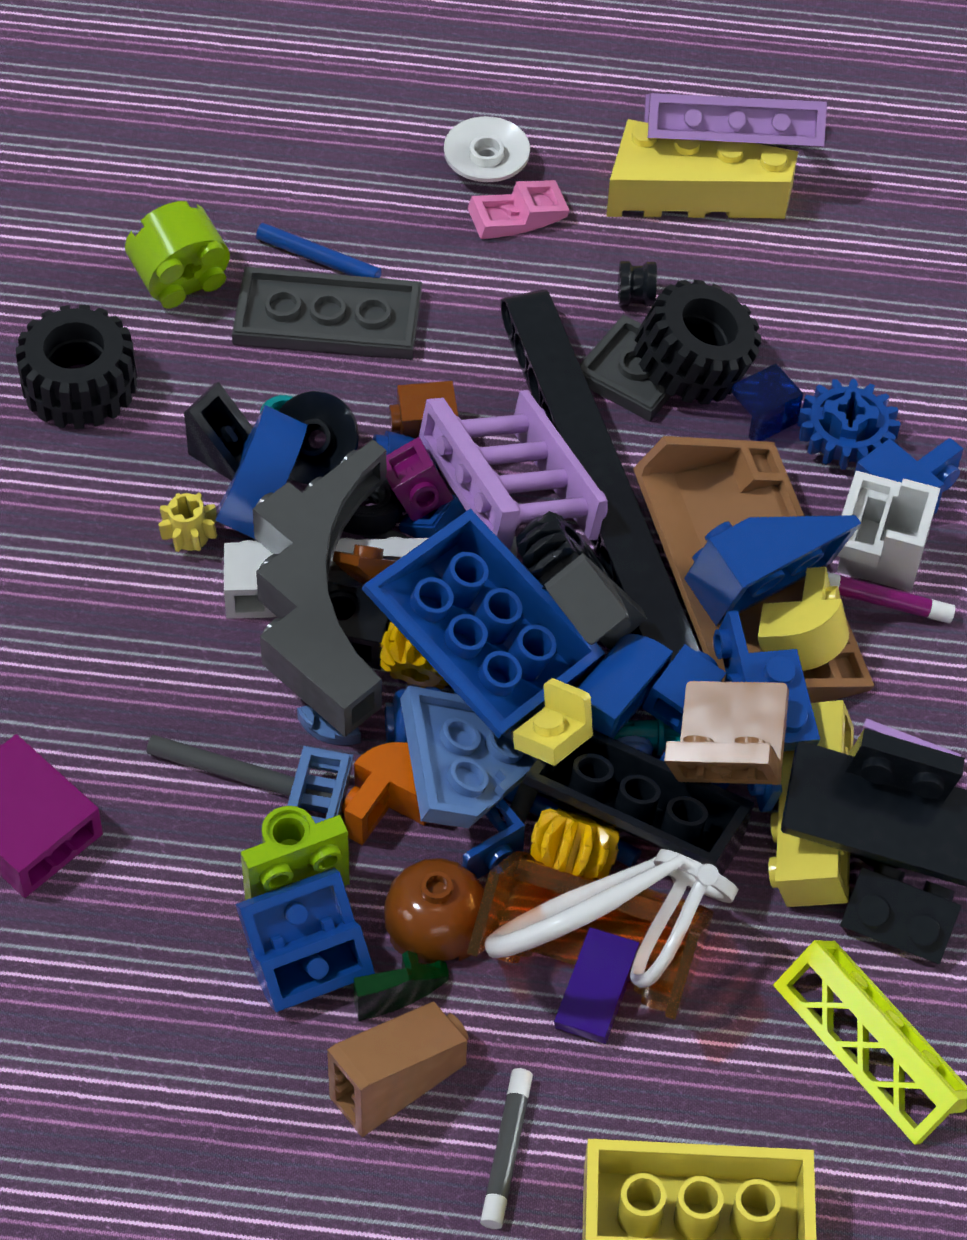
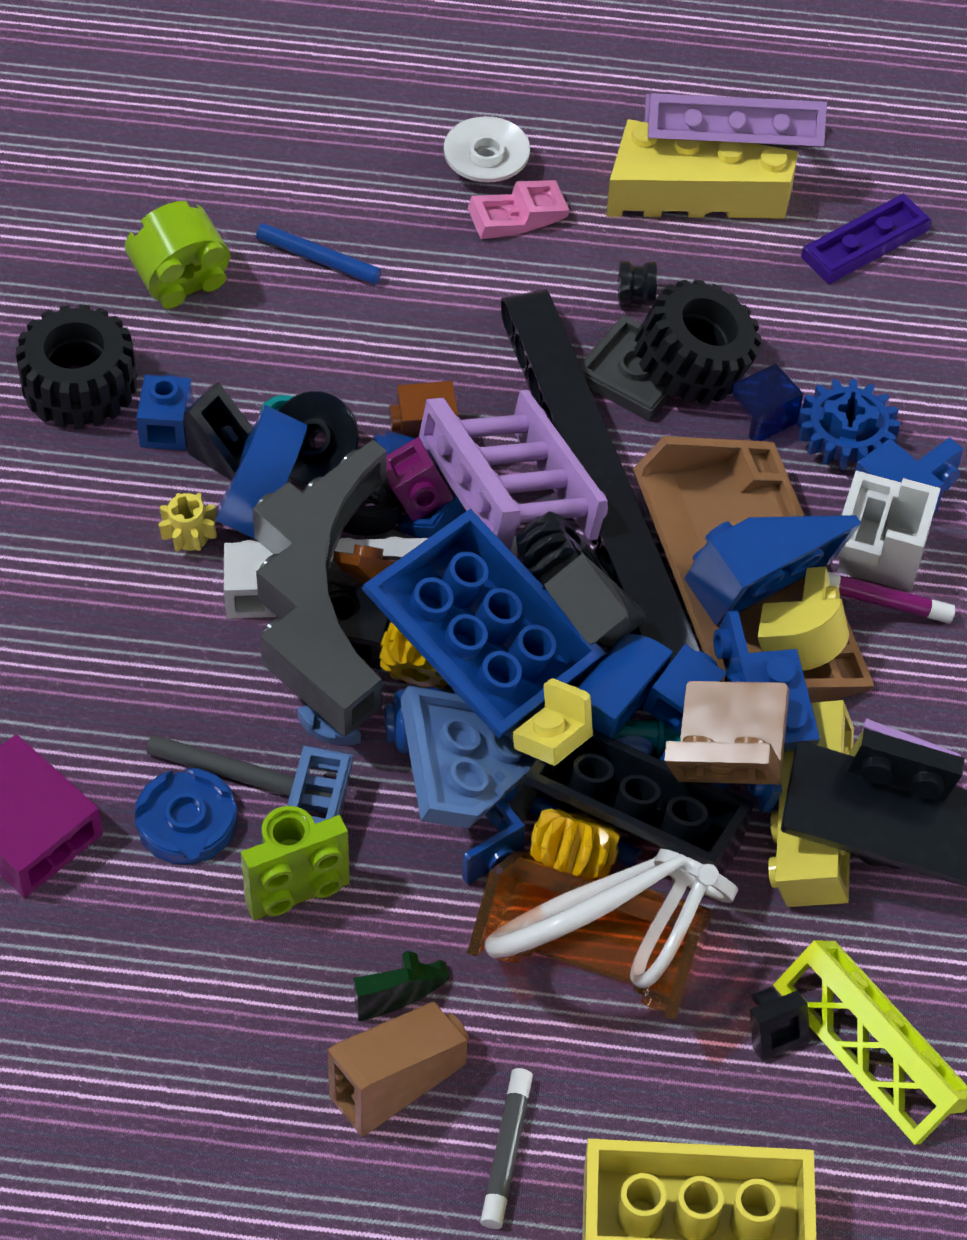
(162, 412): none -> blue brick
(186, 816): none -> blue tile
(304, 940): blue brick -> none
(327, 313): dark grey tile -> none
(381, 783): orange brick -> none
(433, 910): dark orange cylinder -> none
(597, 986): dark purple tile -> none
(778, 1022): none -> black tile
(865, 238): none -> dark purple tile
(901, 913): black bracket -> none

